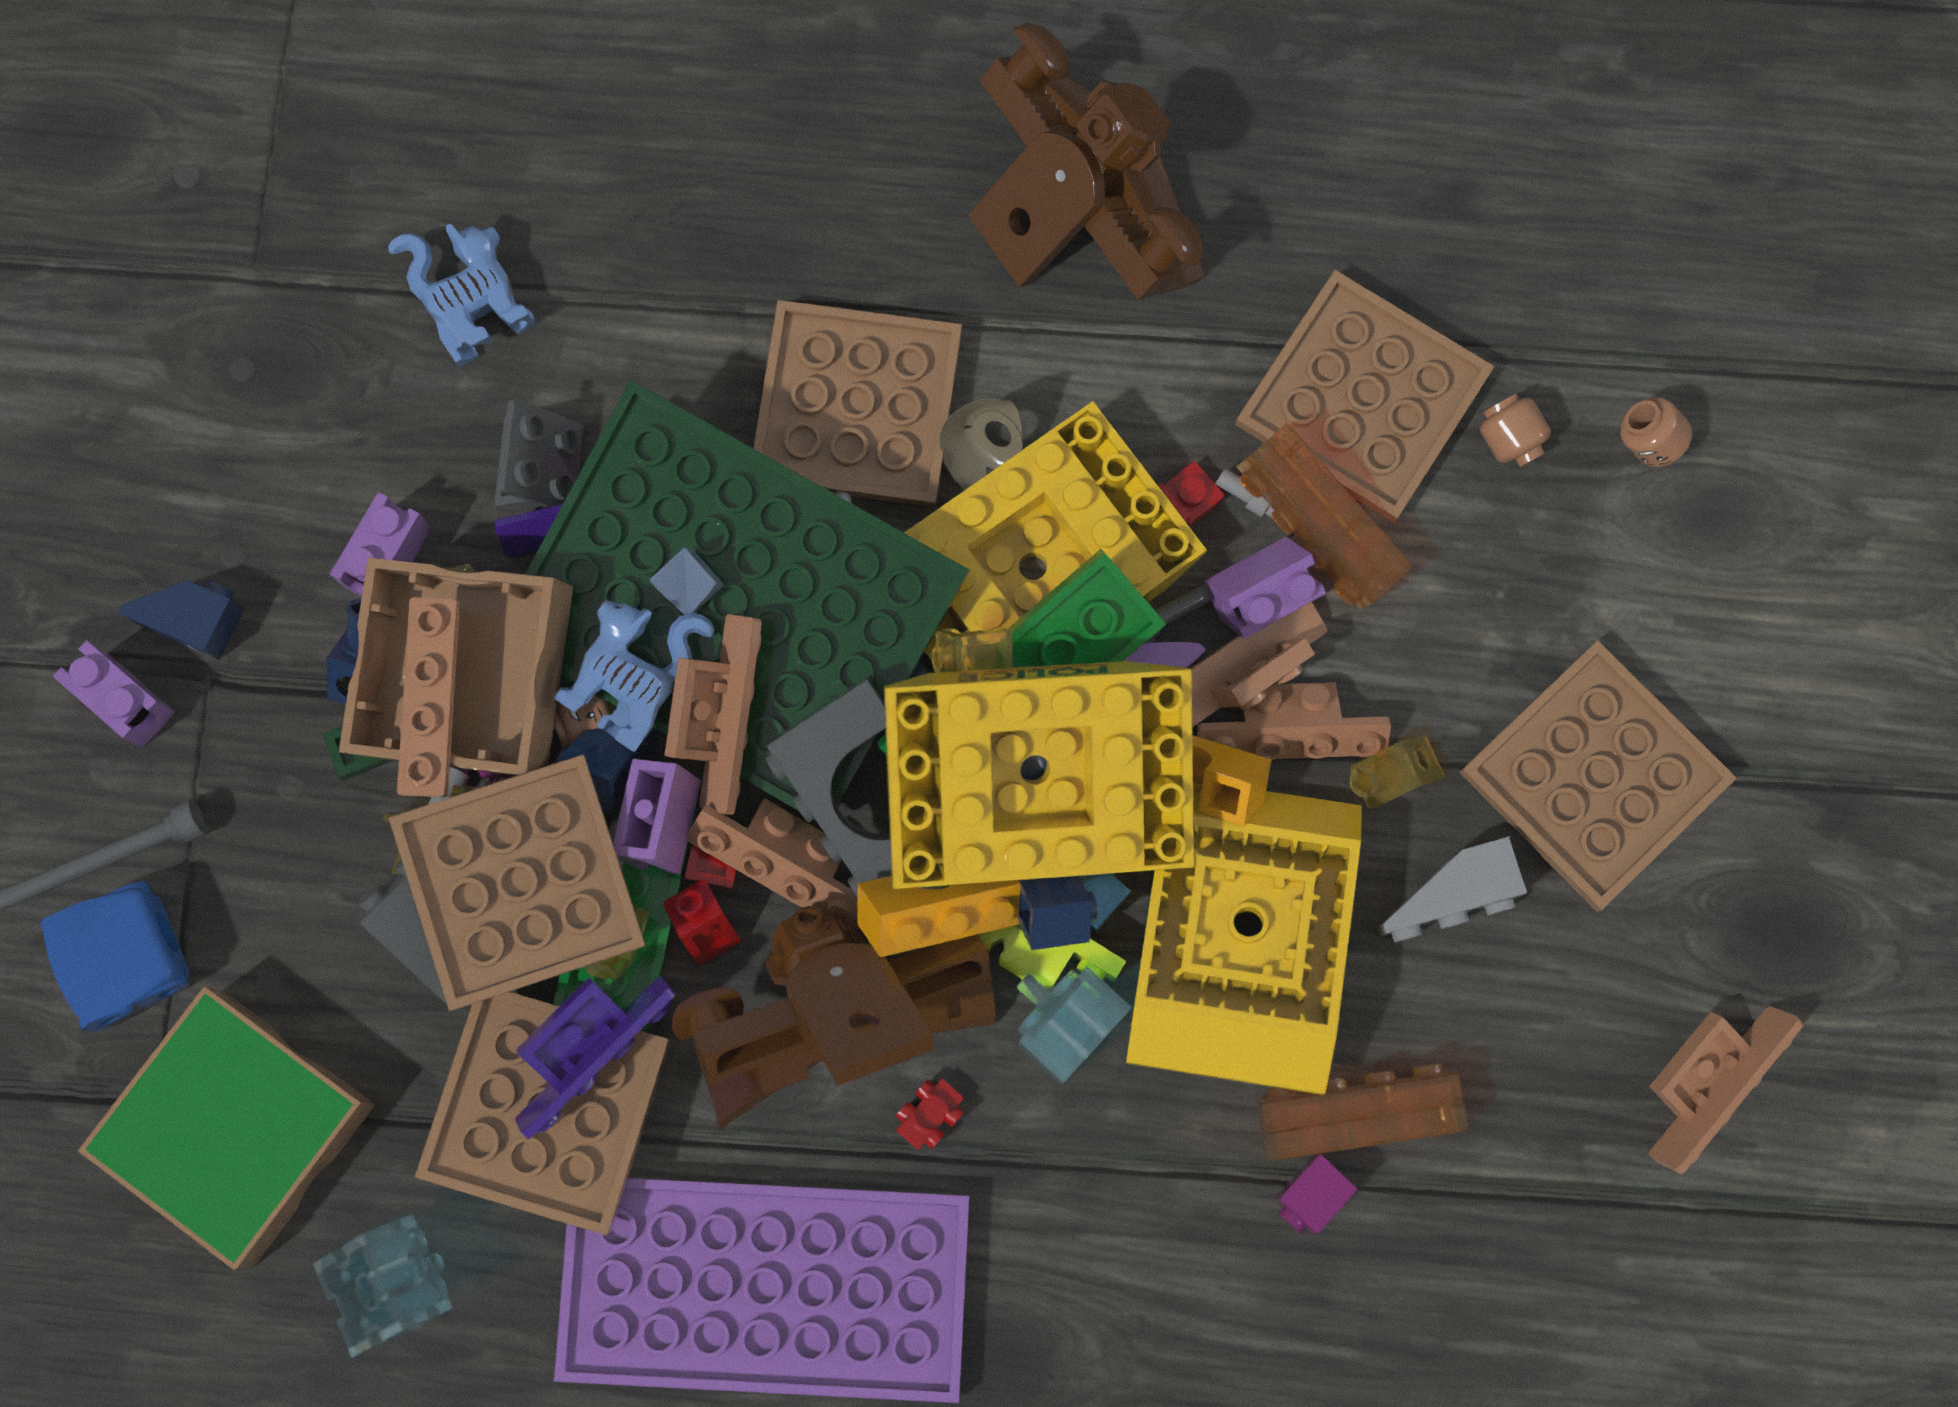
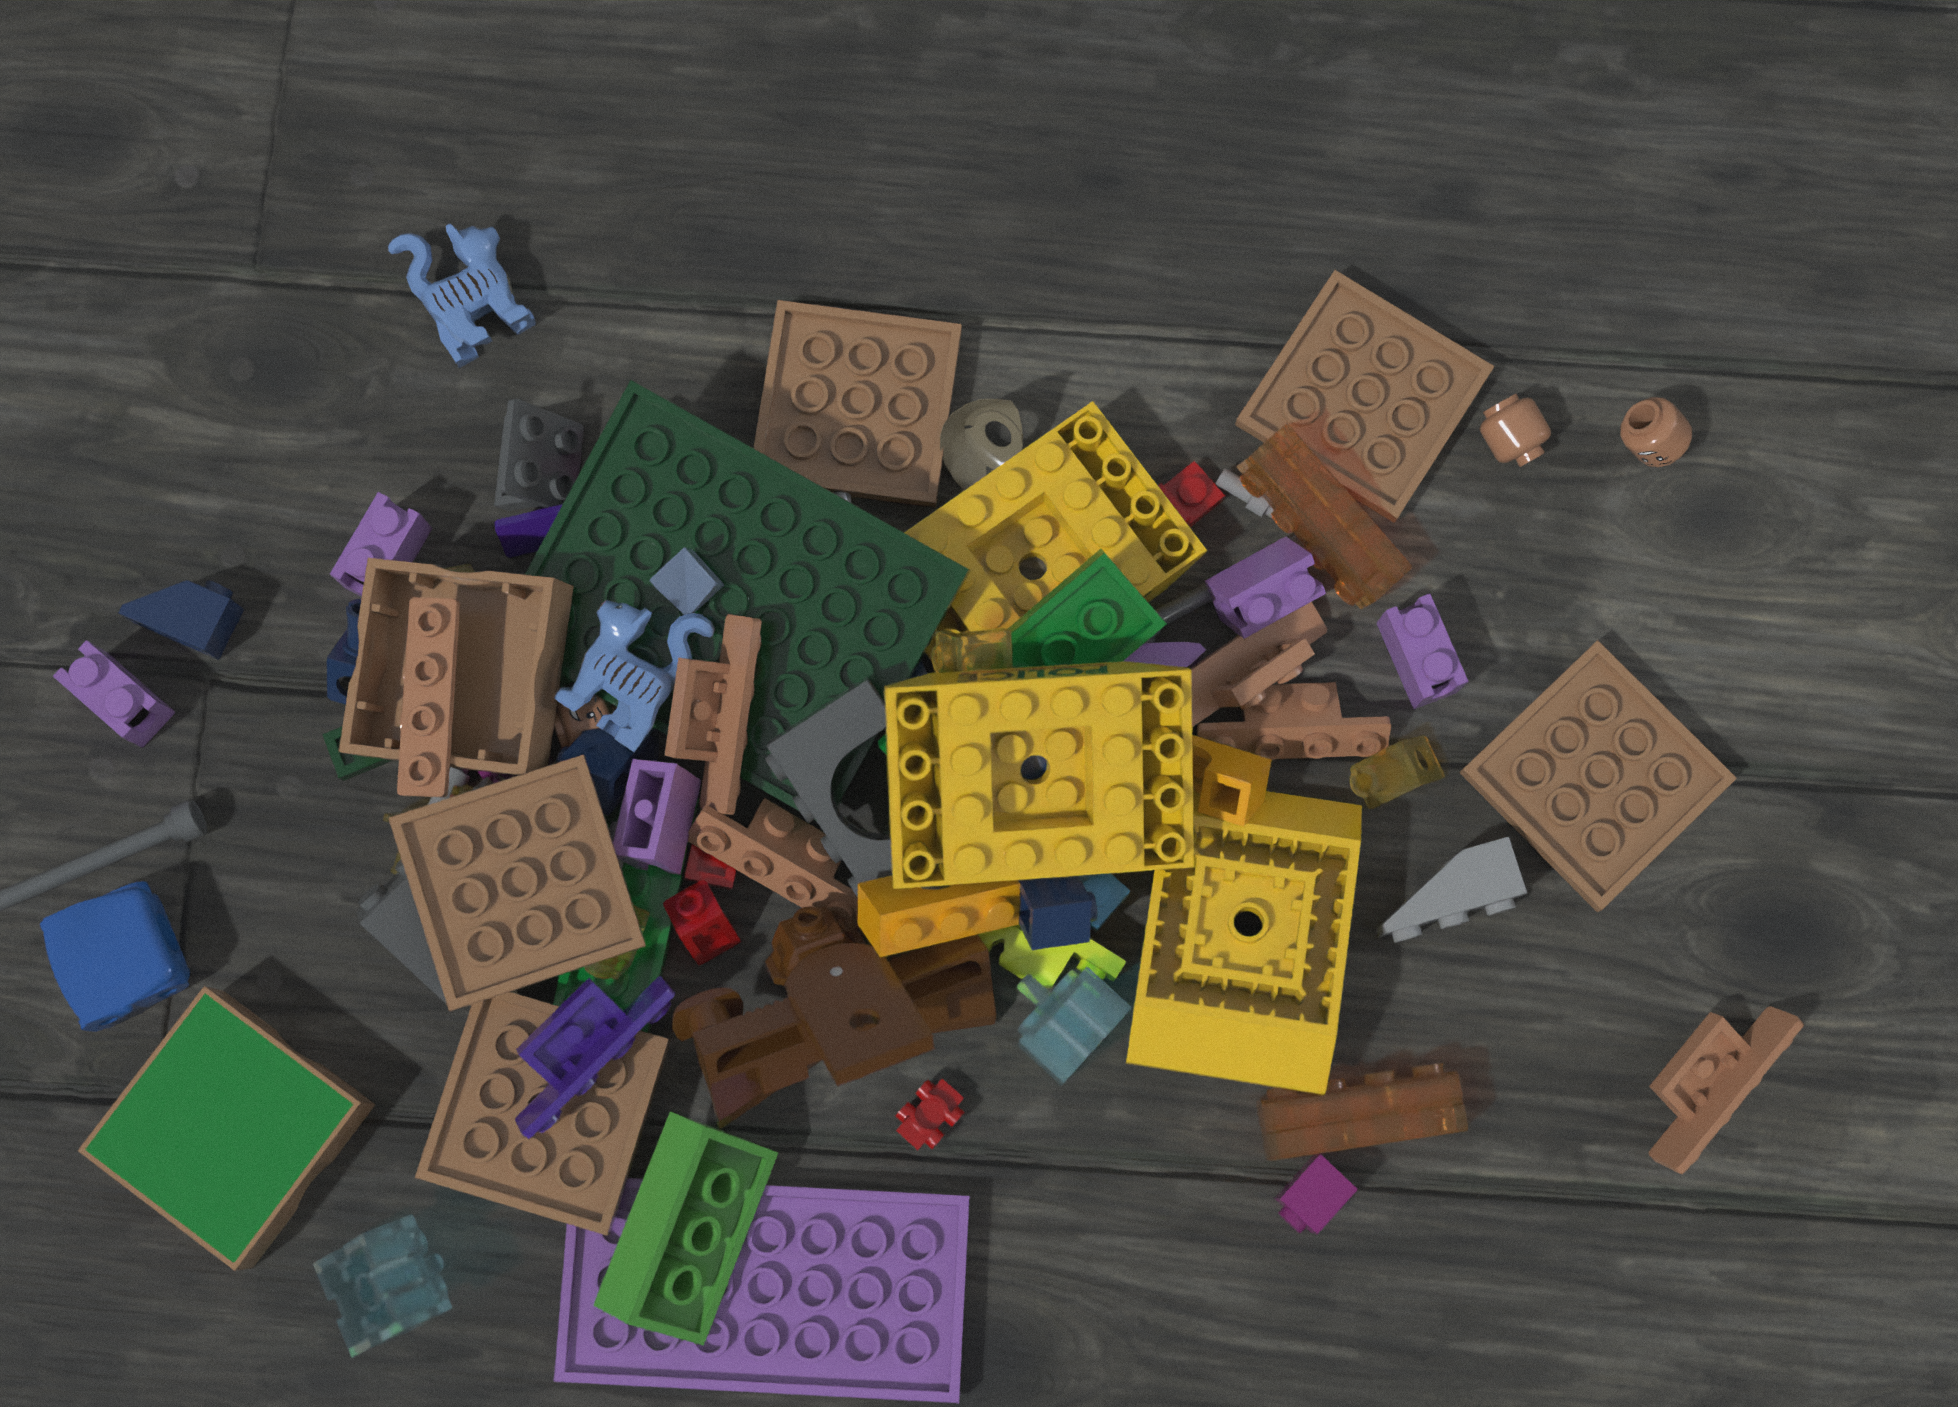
(685, 1230): none -> bright green slope
(1084, 165): reddish brown piece -> none
(1422, 652): none -> medium lavender brick

